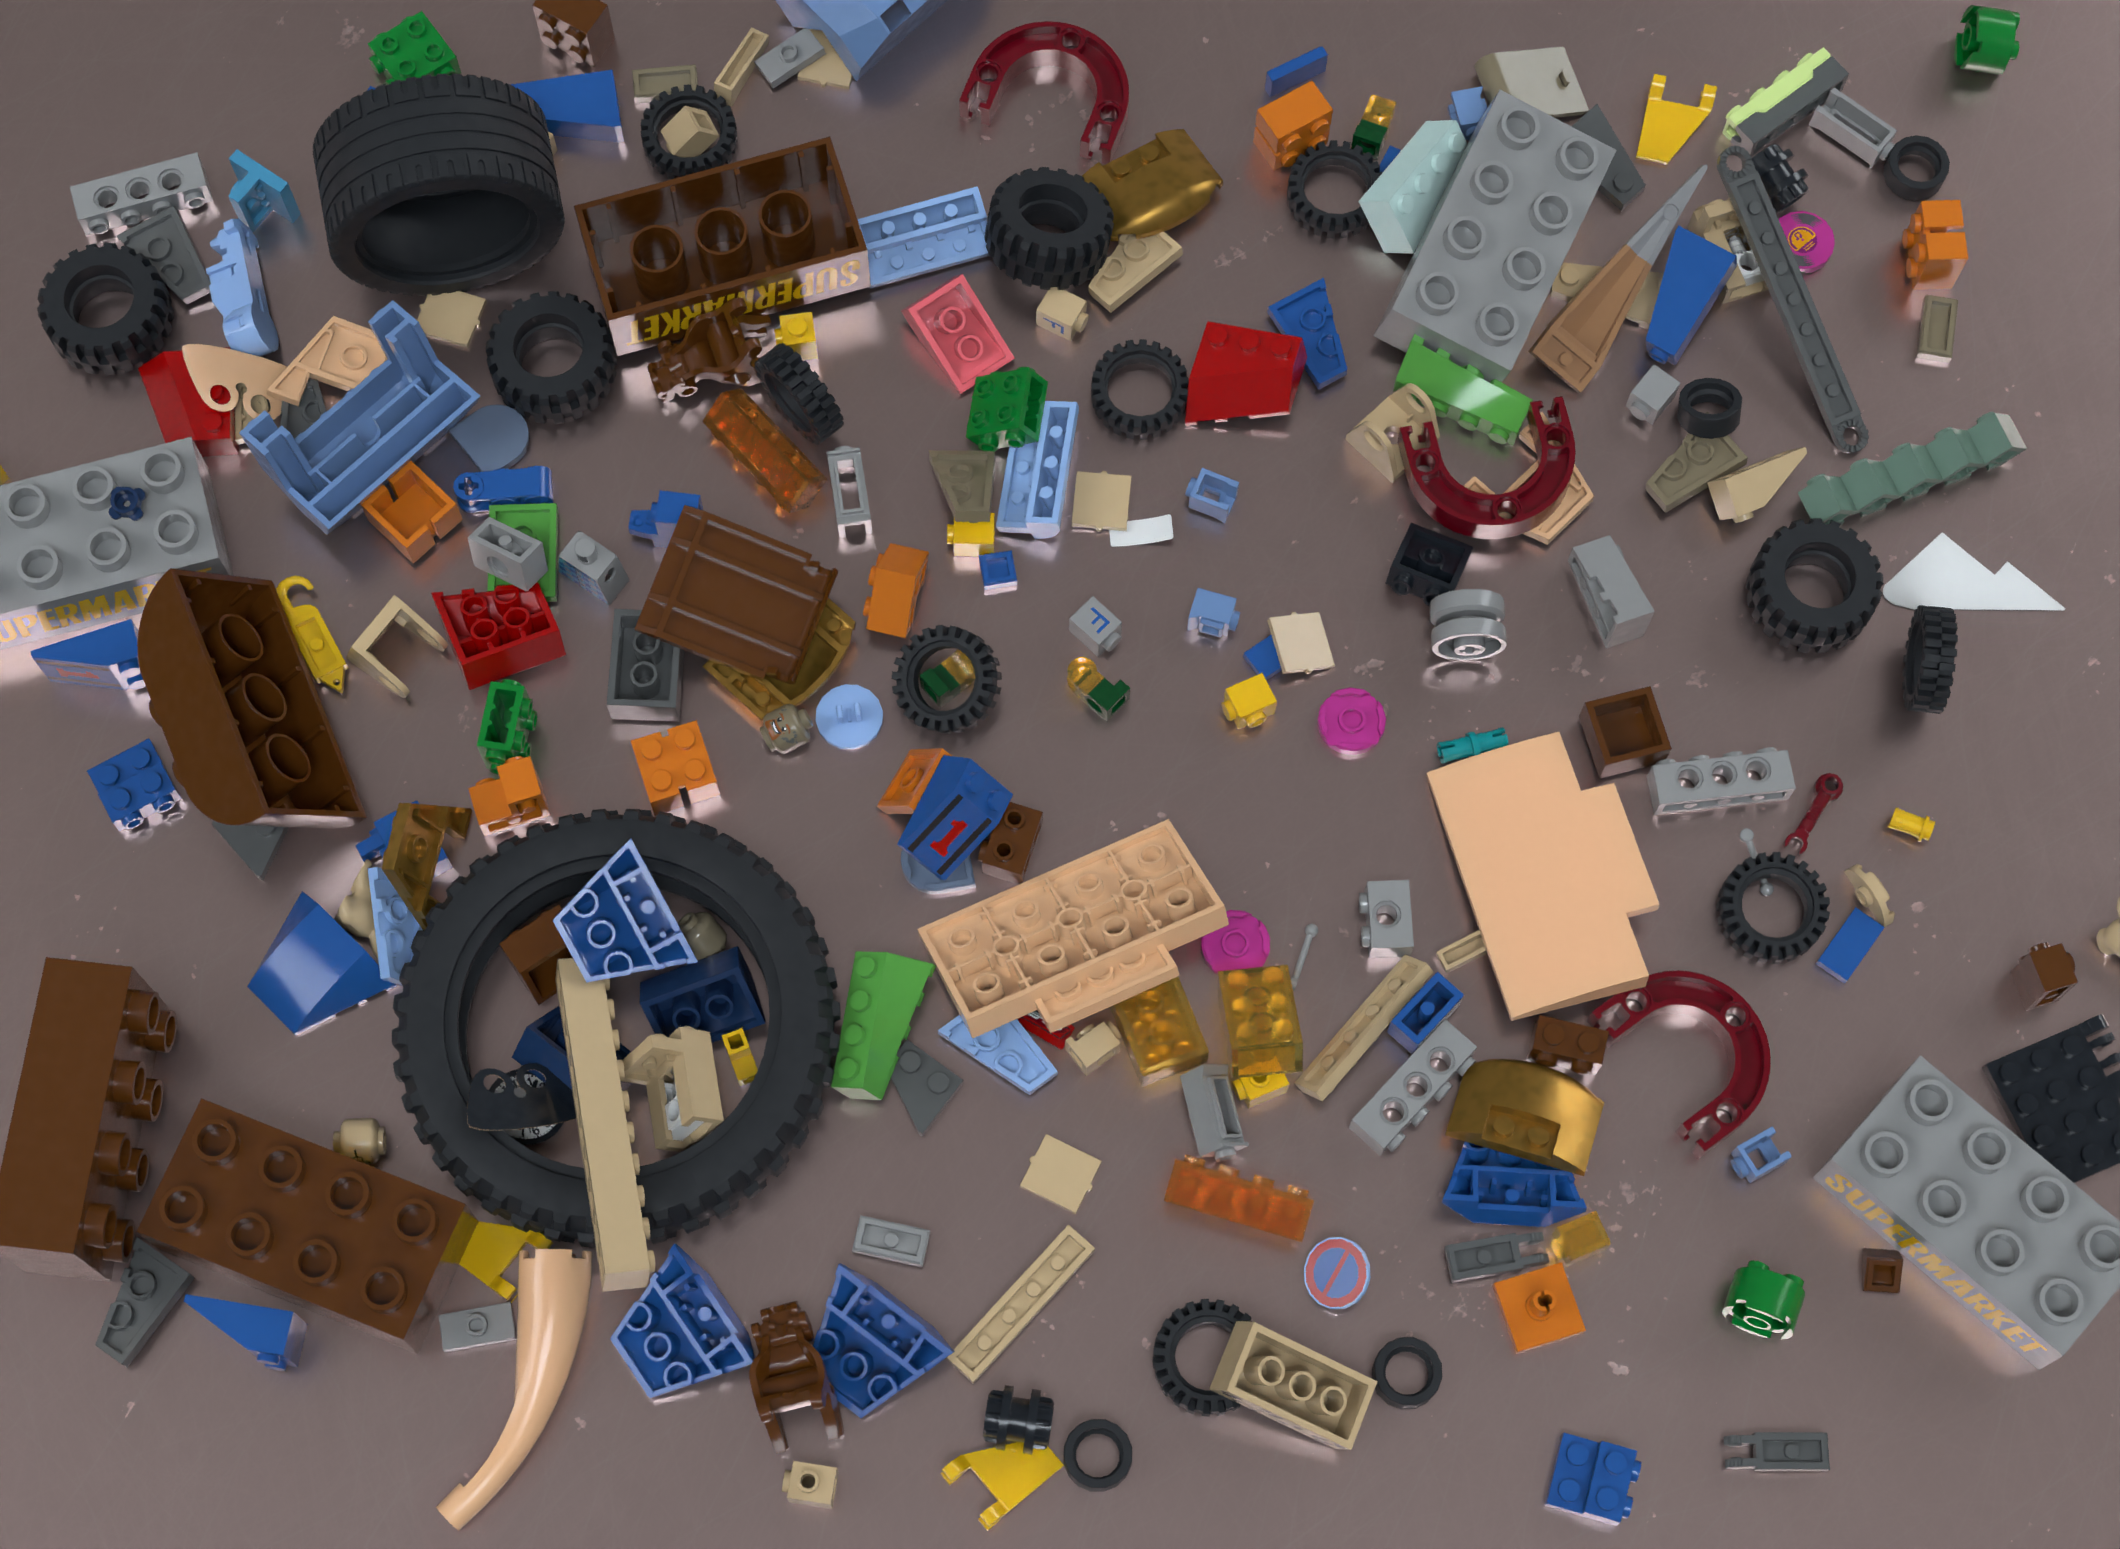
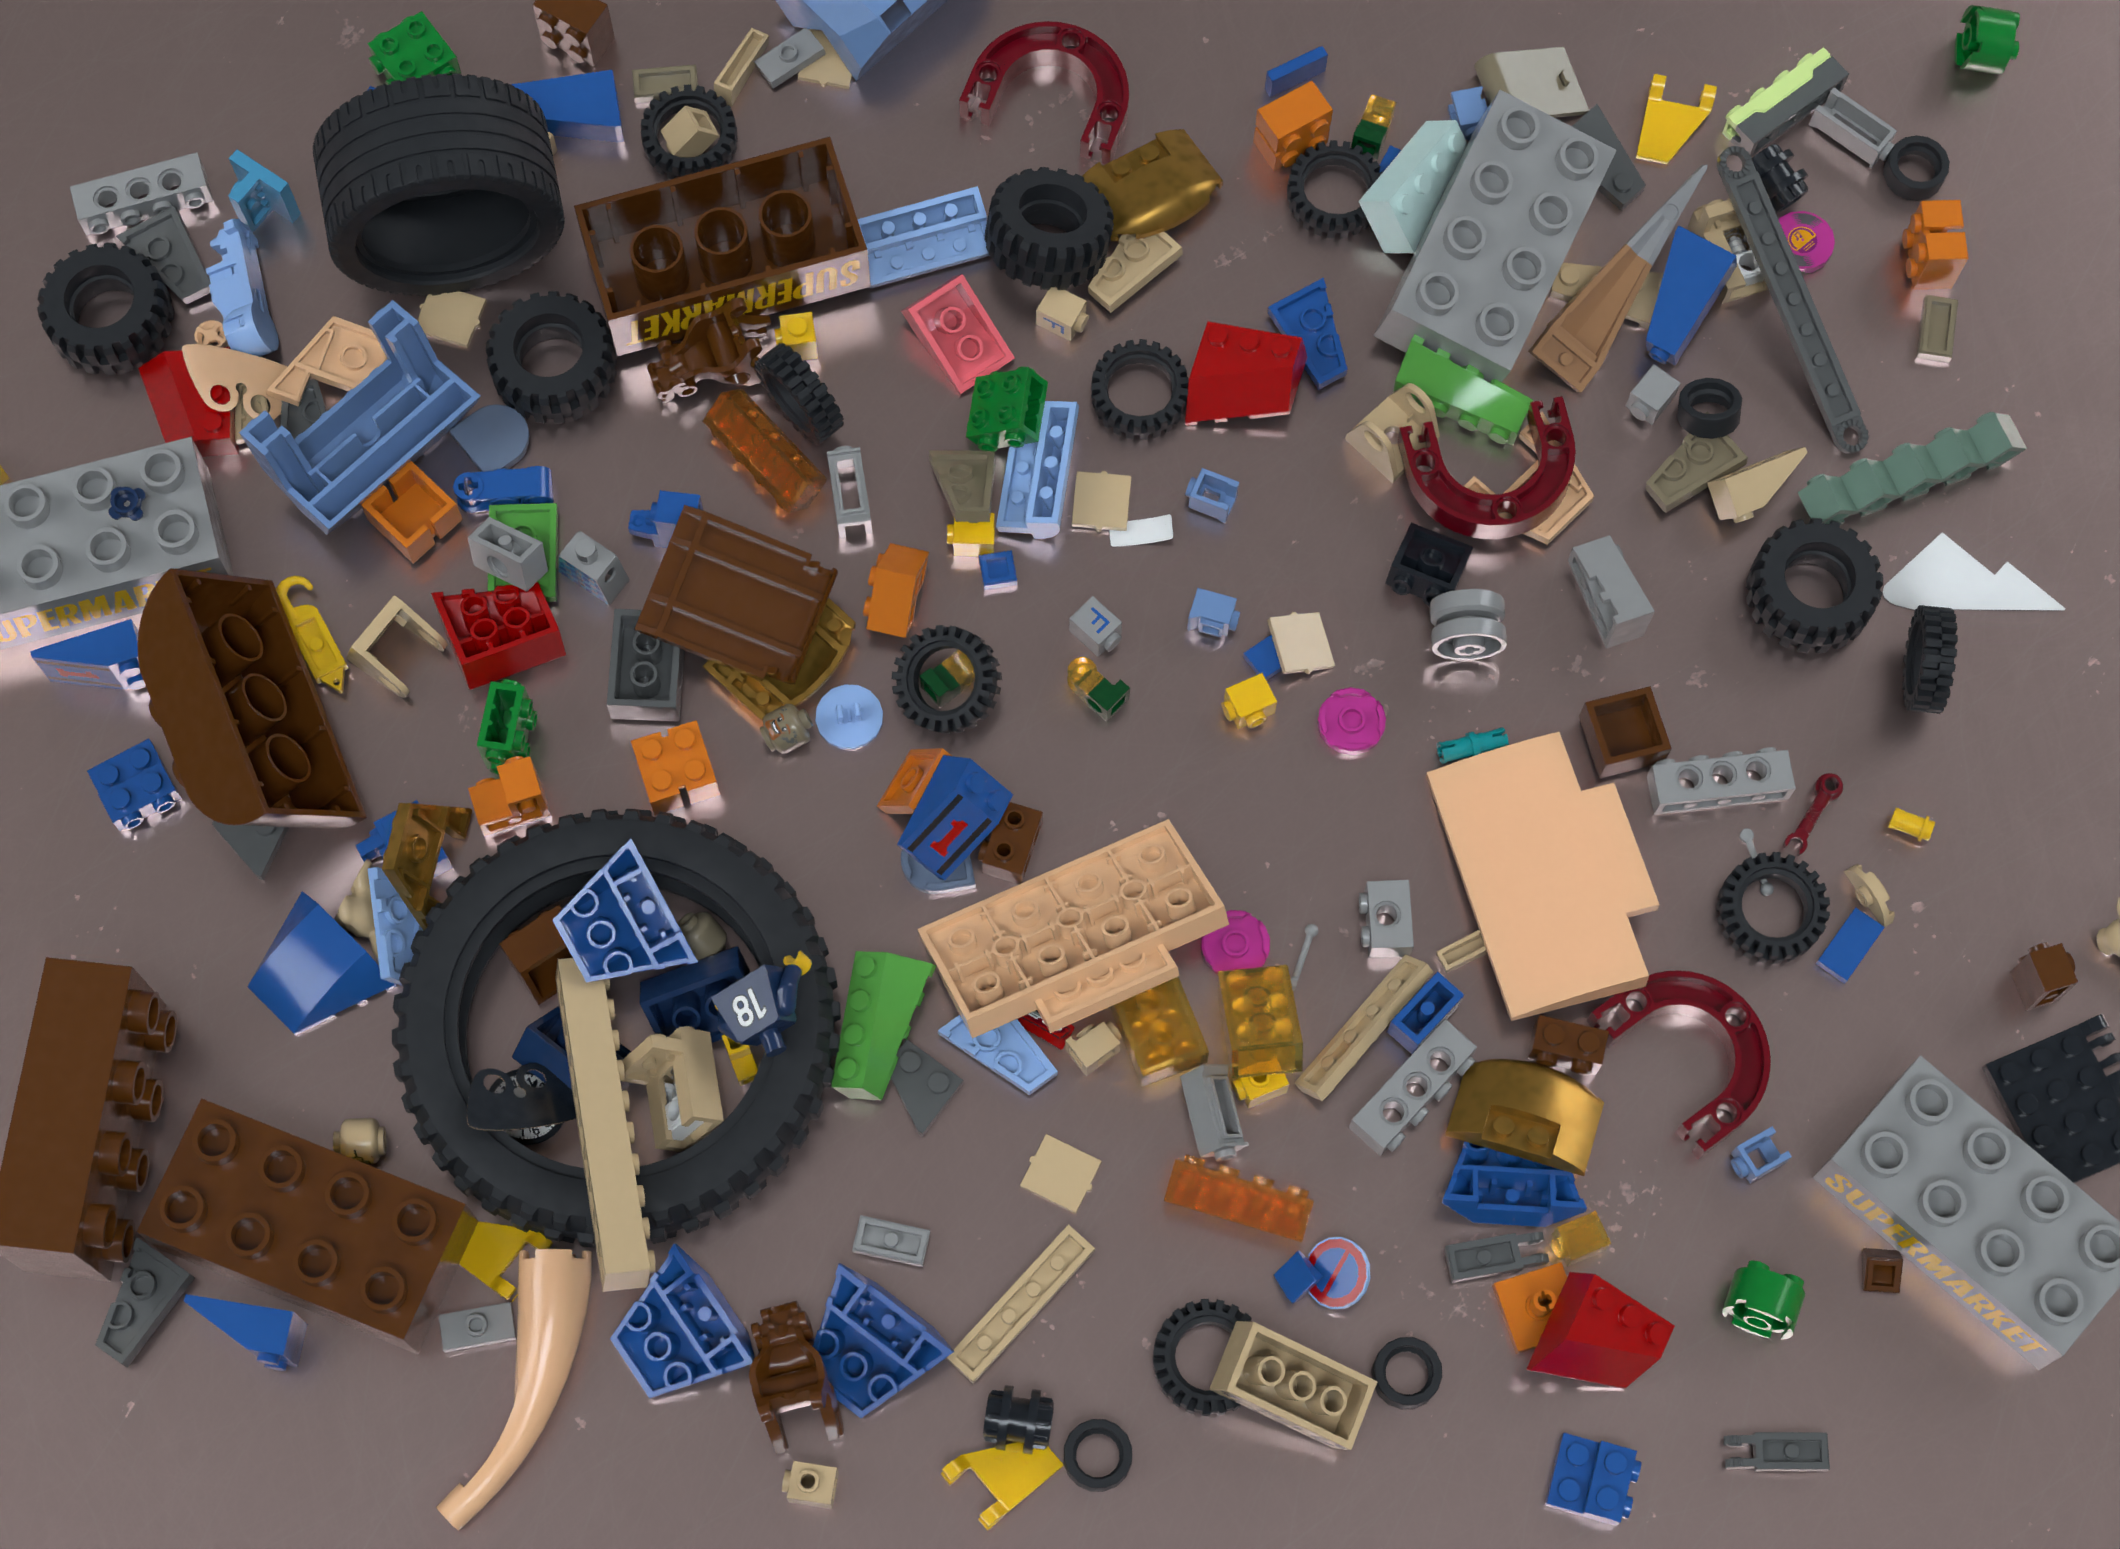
(211, 332): none -> light nougat wheel
(762, 1004): none -> dark blue torso
(1297, 1277): none -> blue slope
(1599, 1334): none -> red wedge

